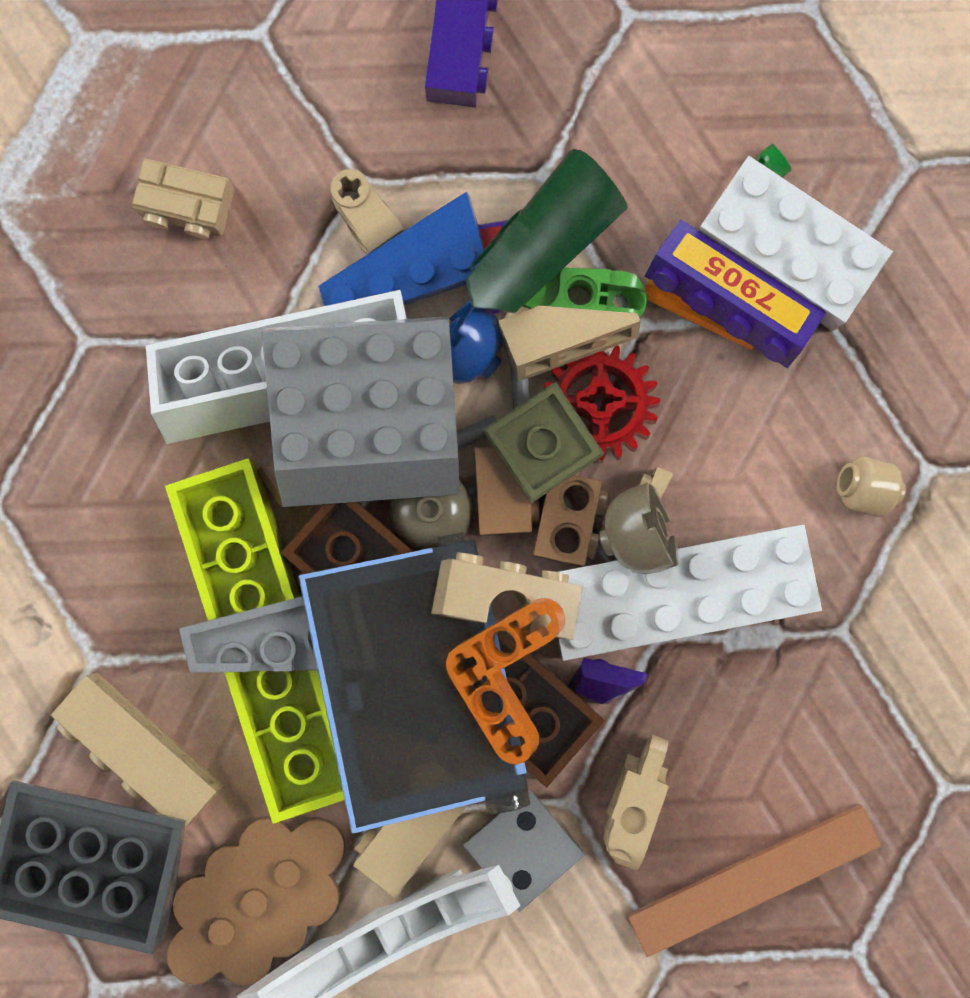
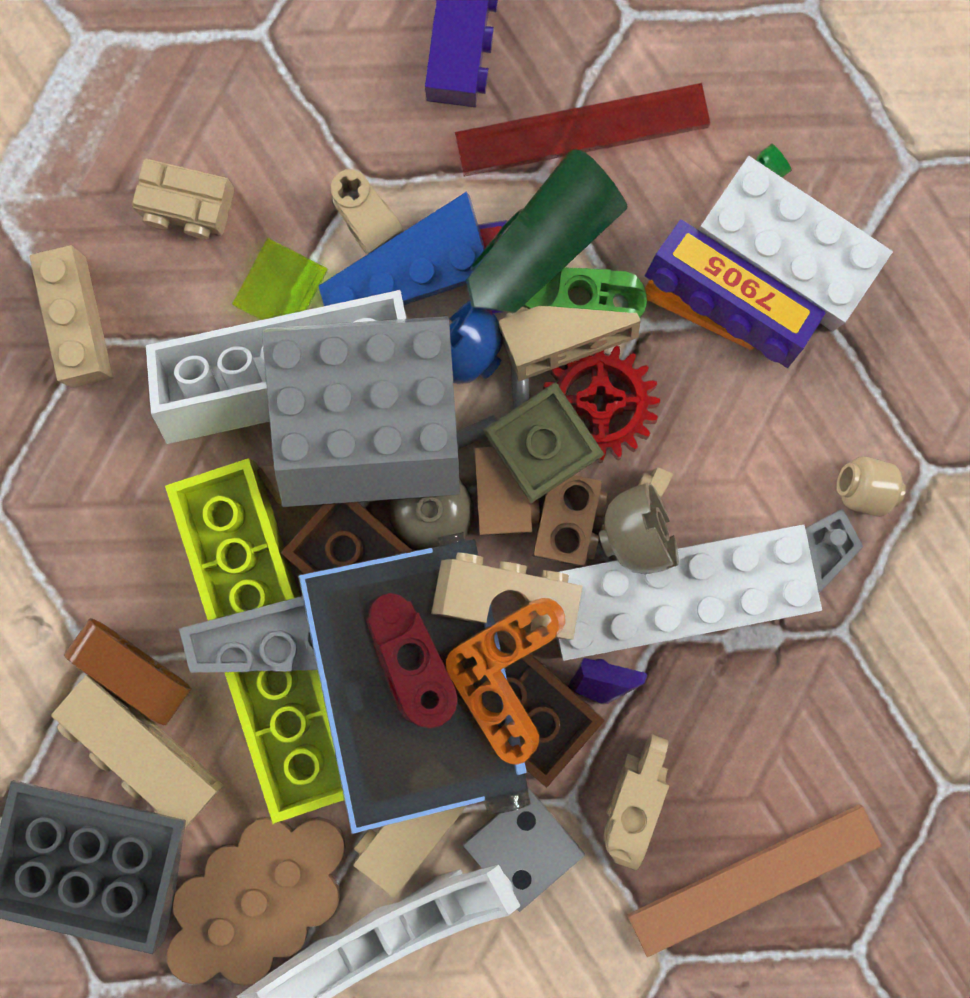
(71, 316): none -> tan brick
(127, 671): none -> dark orange beam
(279, 283): none -> clear neon green piece
(392, 625): none -> dark red piece
(582, 129): none -> clear red tile
(831, 546): none -> light grey piece

